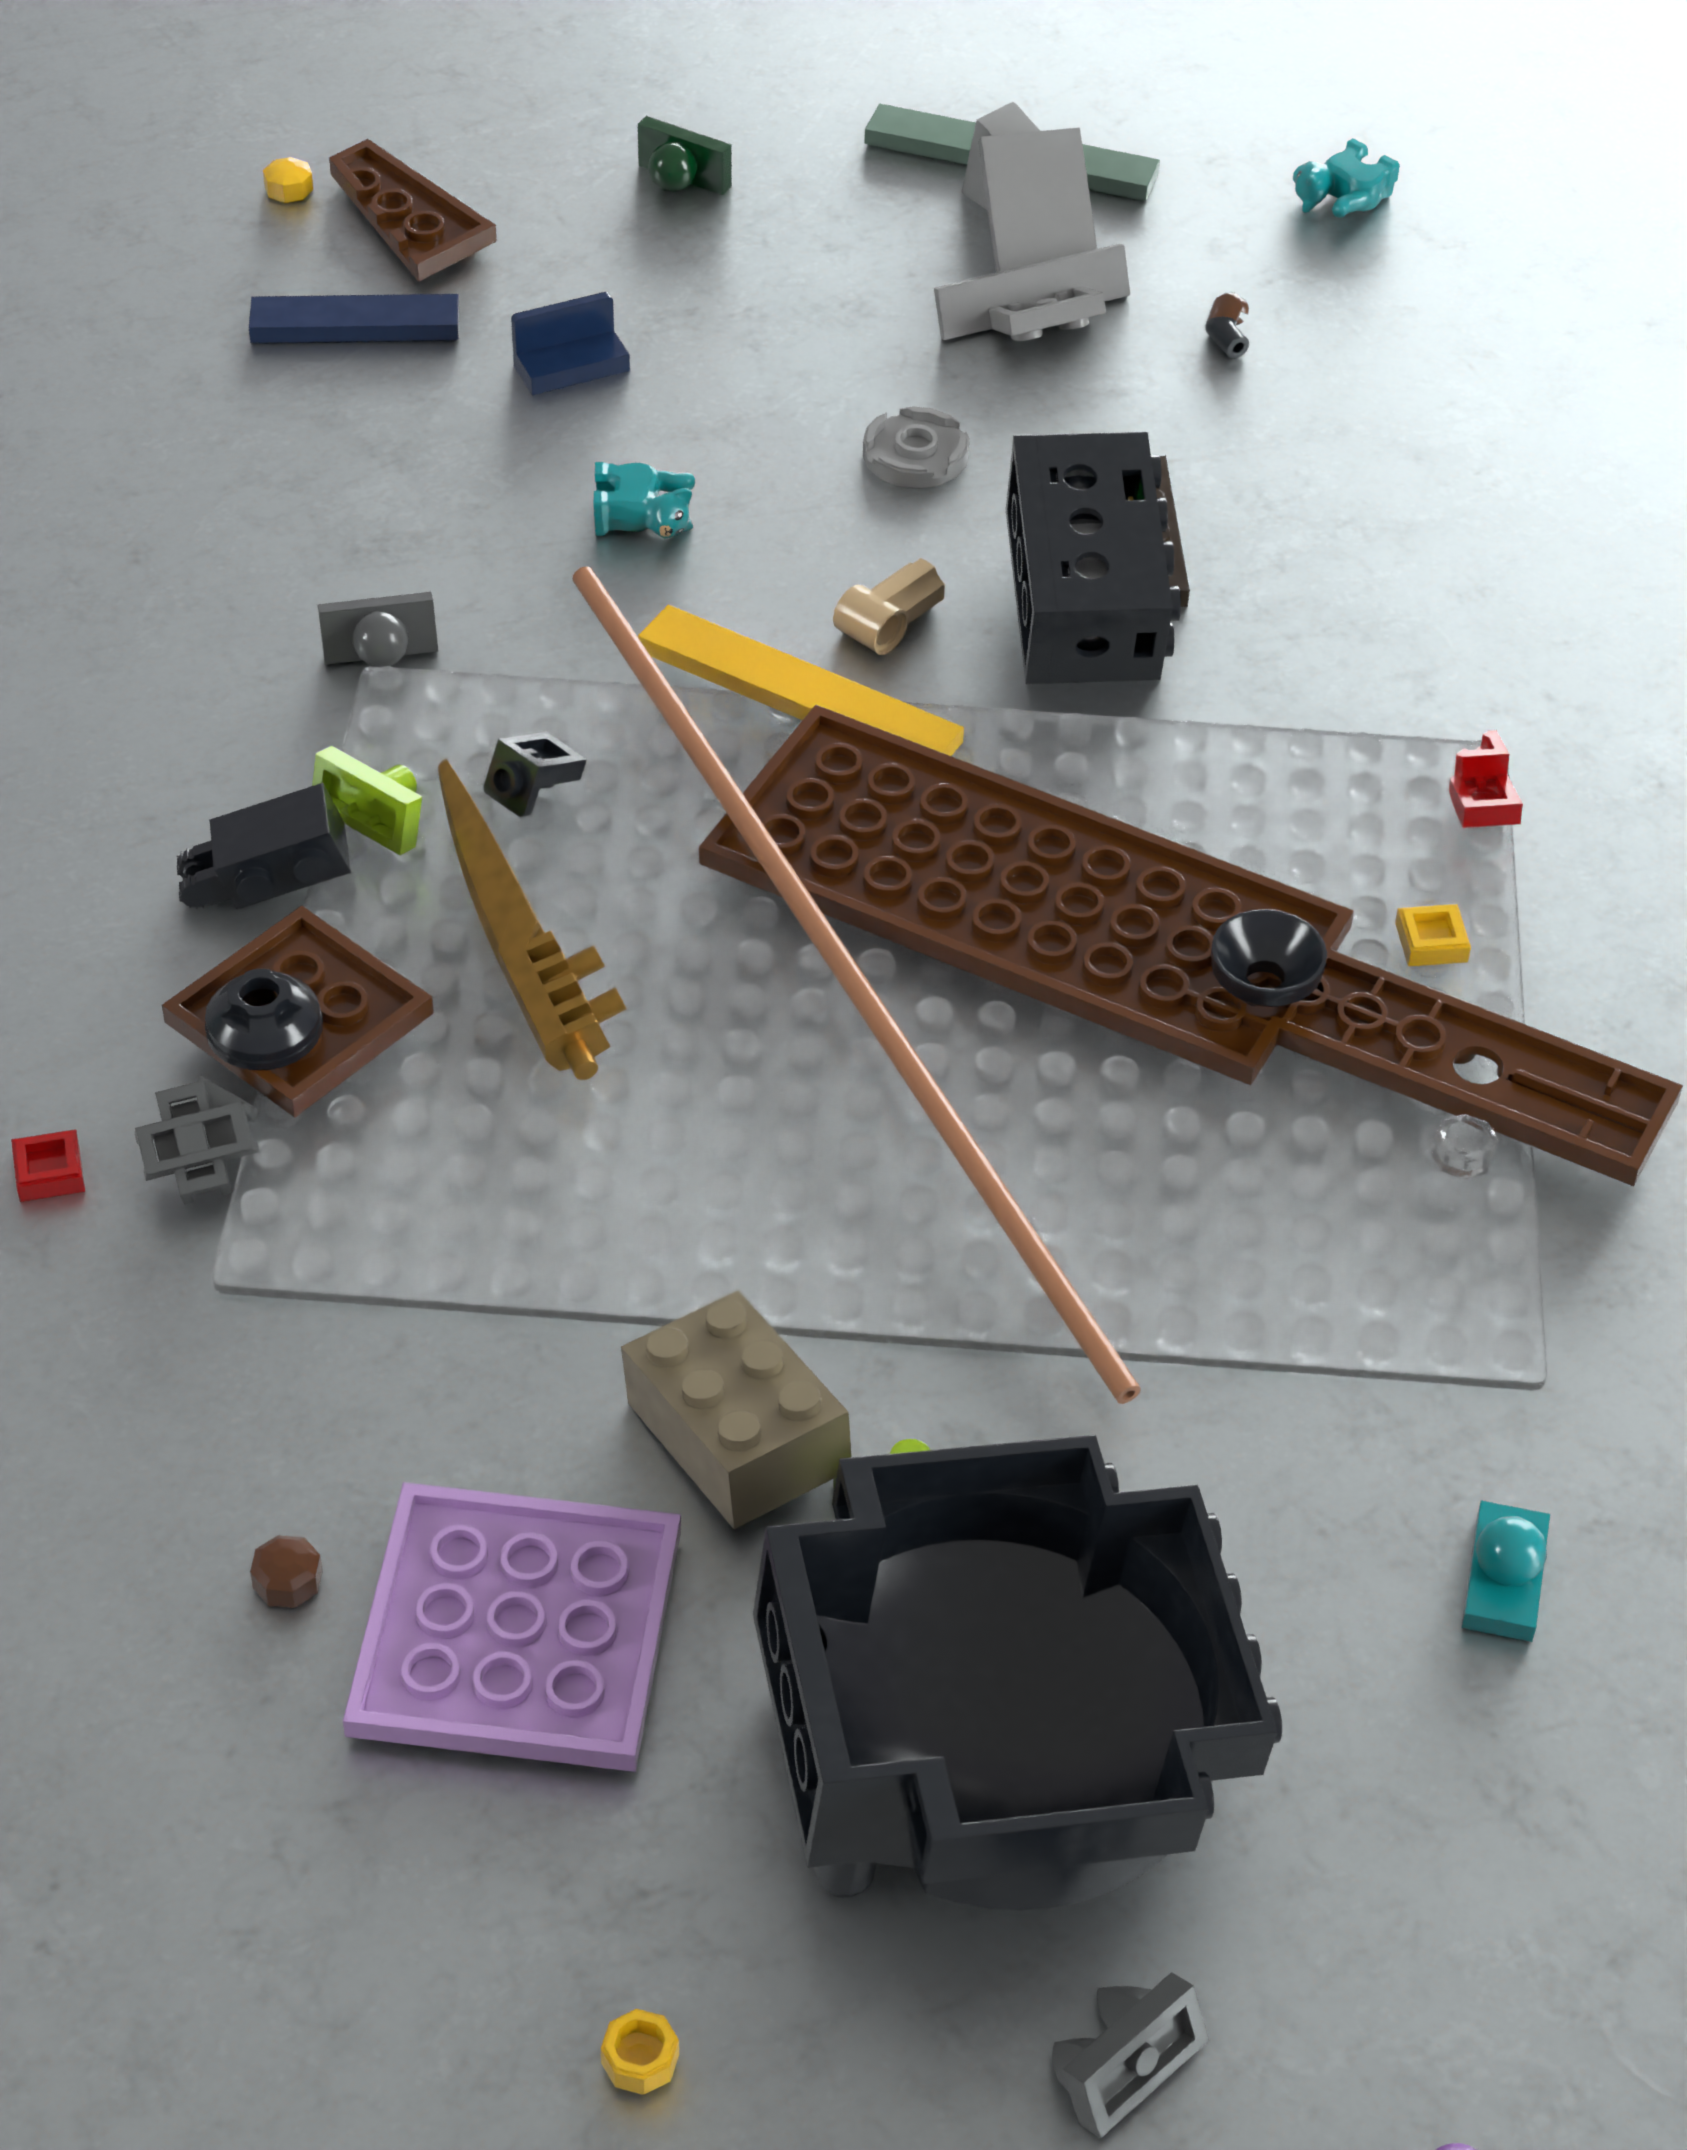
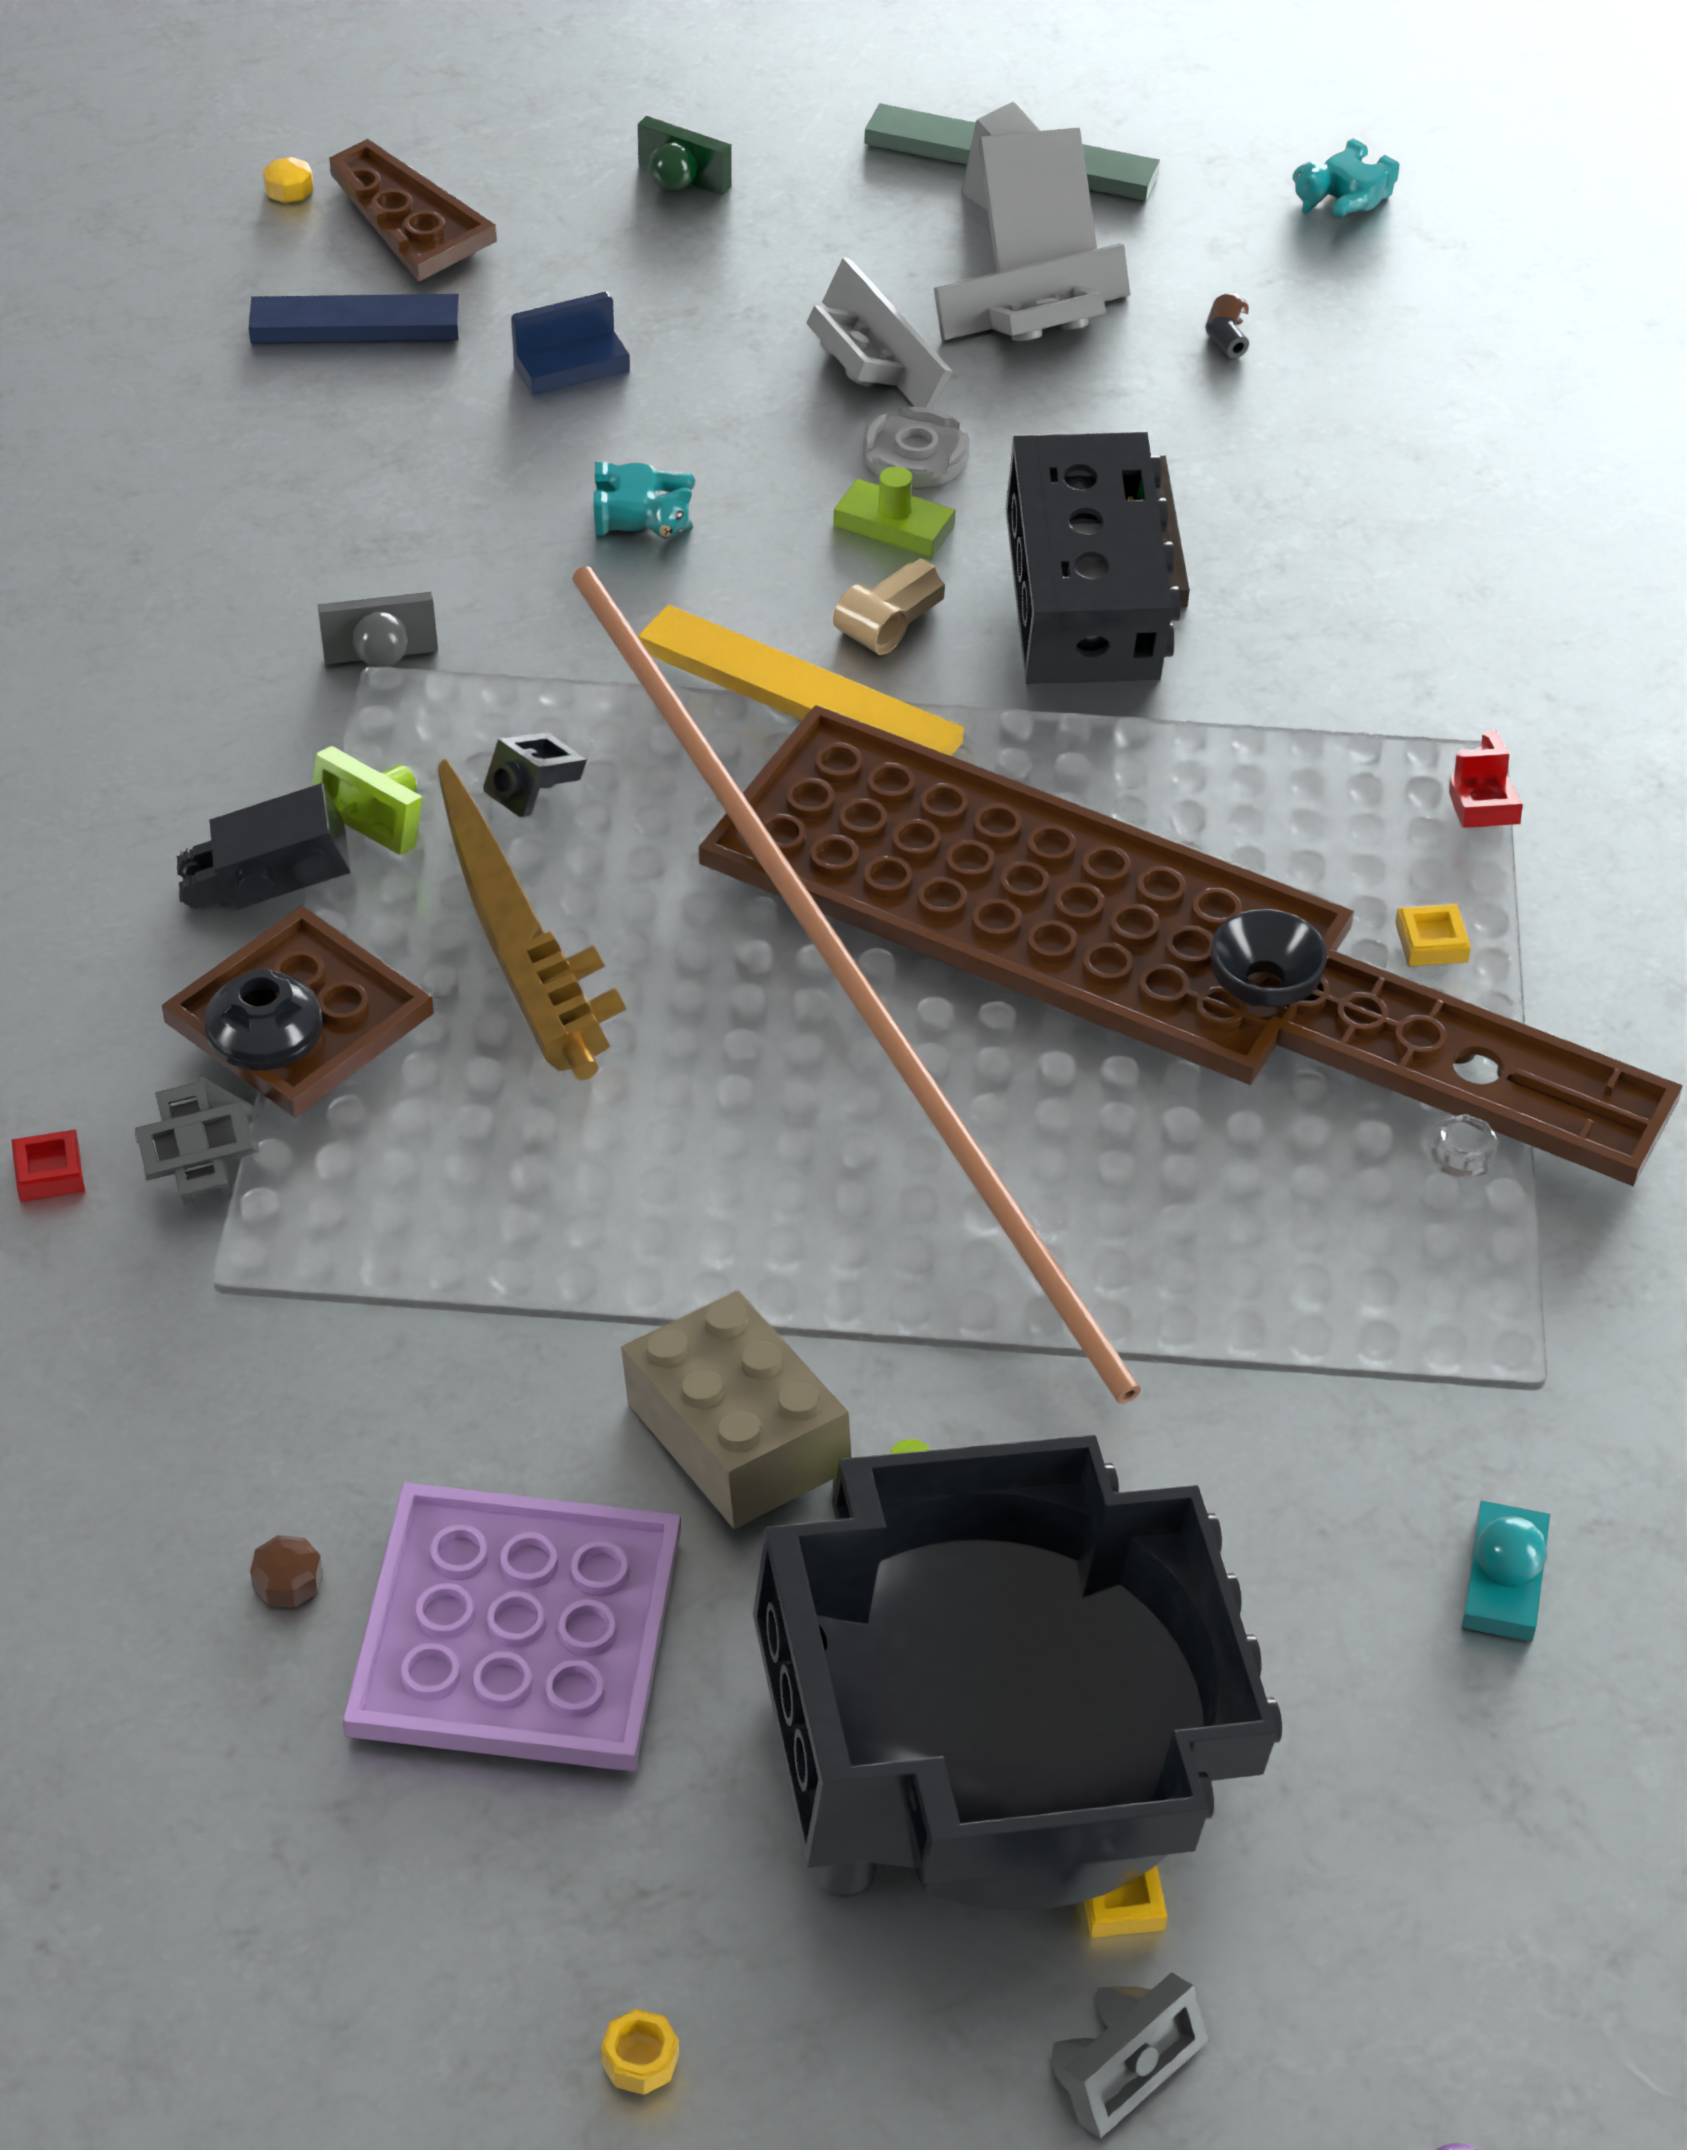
(876, 339): none -> light grey bracket
(894, 515): none -> lime tile
(1129, 1909): none -> yellow tile

